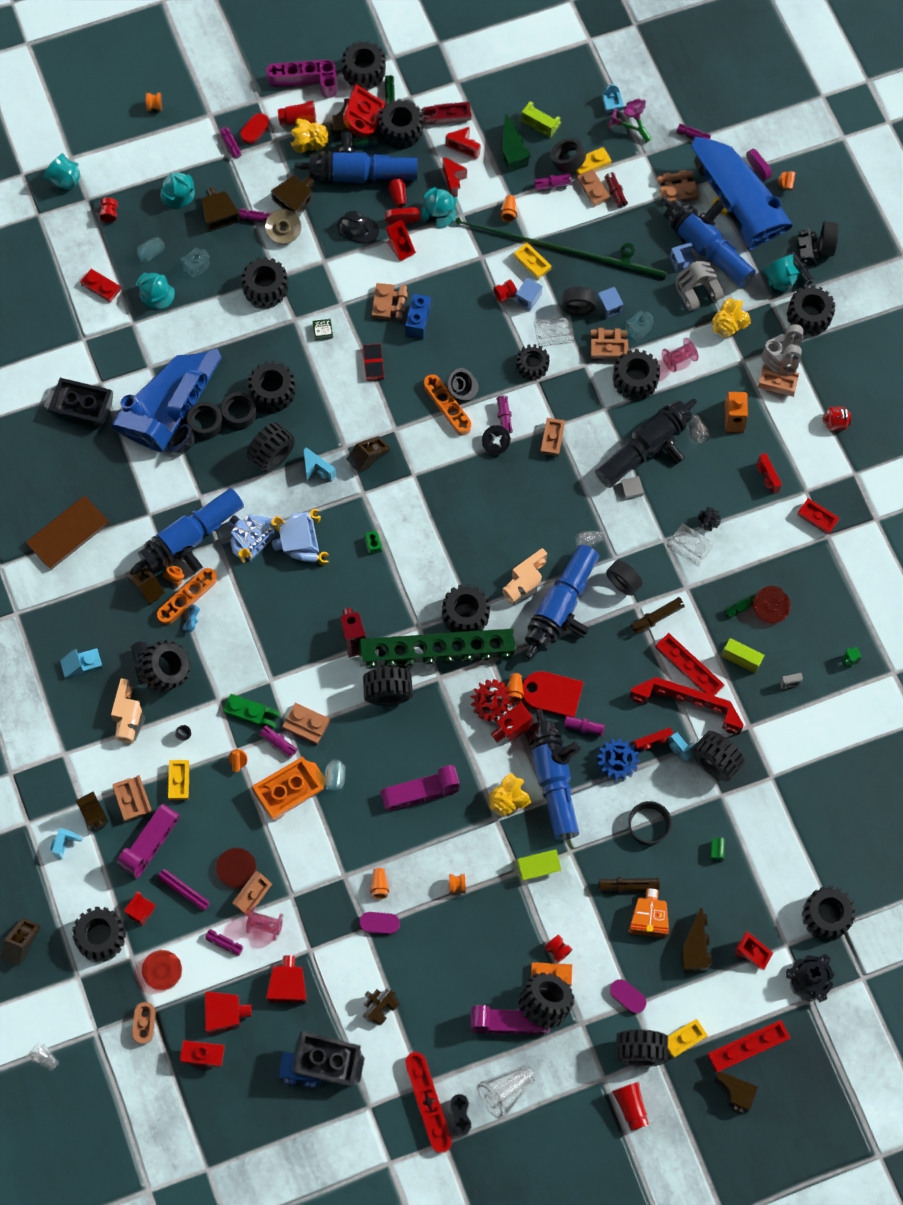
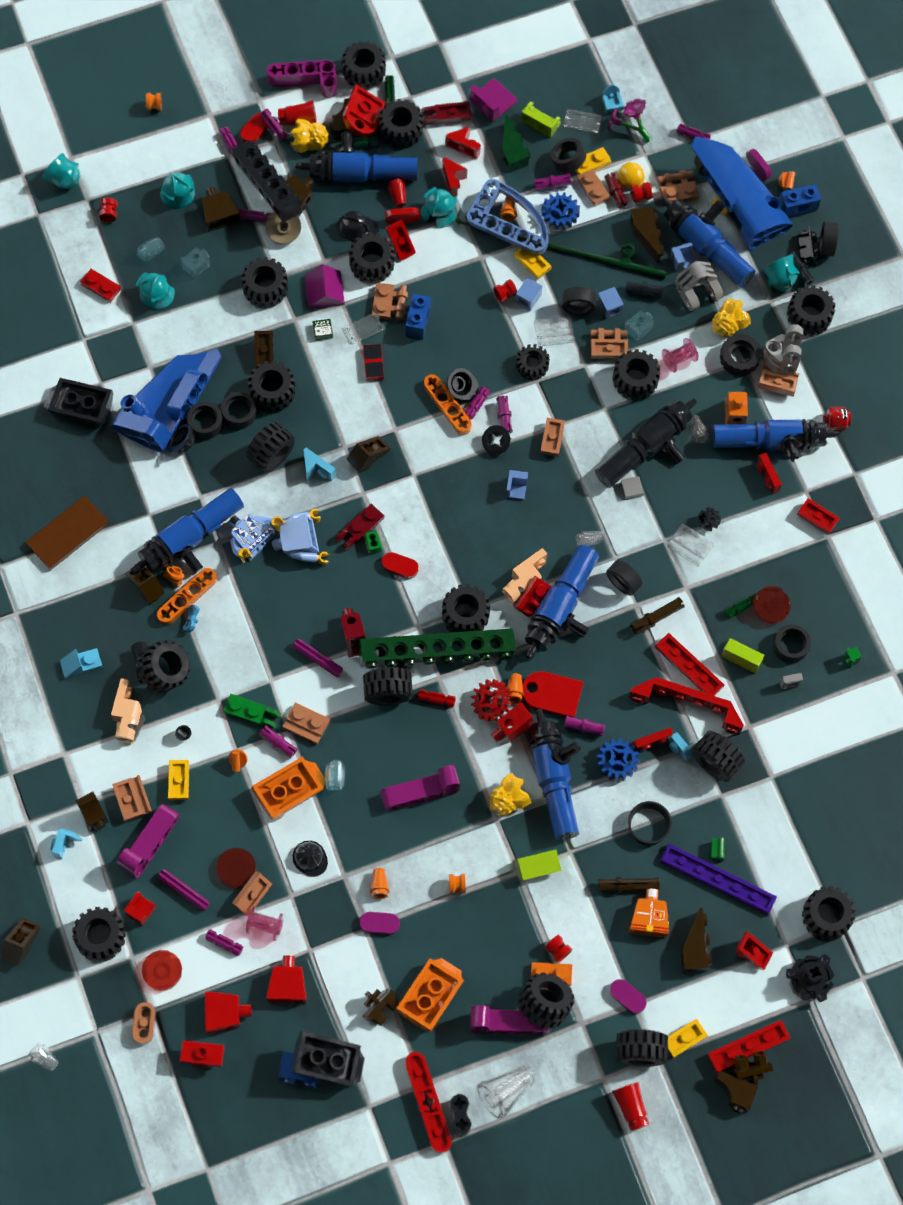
(263, 347): none -> dark brown plate
(267, 181): none -> black brick
(273, 124): none -> magenta axle
(310, 858): none -> black piece
(318, 658): none -> magenta axle
(324, 287): none -> magenta slope
(362, 524): none -> dark red hinge
(363, 328): none -> clear hinge
(371, 270): none -> black tyre
(400, 565): none -> red tile
(430, 993): none -> orange slope
(436, 698): none -> red axle
(477, 402): none -> magenta axle
(483, 214): none -> medium blue beam
(492, 99): none -> magenta bracket
(516, 485): none -> medium blue panel
(532, 596): none -> red plate
(564, 205): none -> blue gear
(582, 121): none -> clear hinge
(631, 174): none -> yellow hair
(641, 192): none -> red wheel
(644, 228): none -> dark brown slope
(644, 289): none -> black pin
(718, 879): none -> dark purple tile
(740, 341): none -> black tyre
(751, 1071): none -> dark brown hips
(773, 435): none -> blue piece
(798, 631): none -> black tyre
(800, 200): none -> blue brick

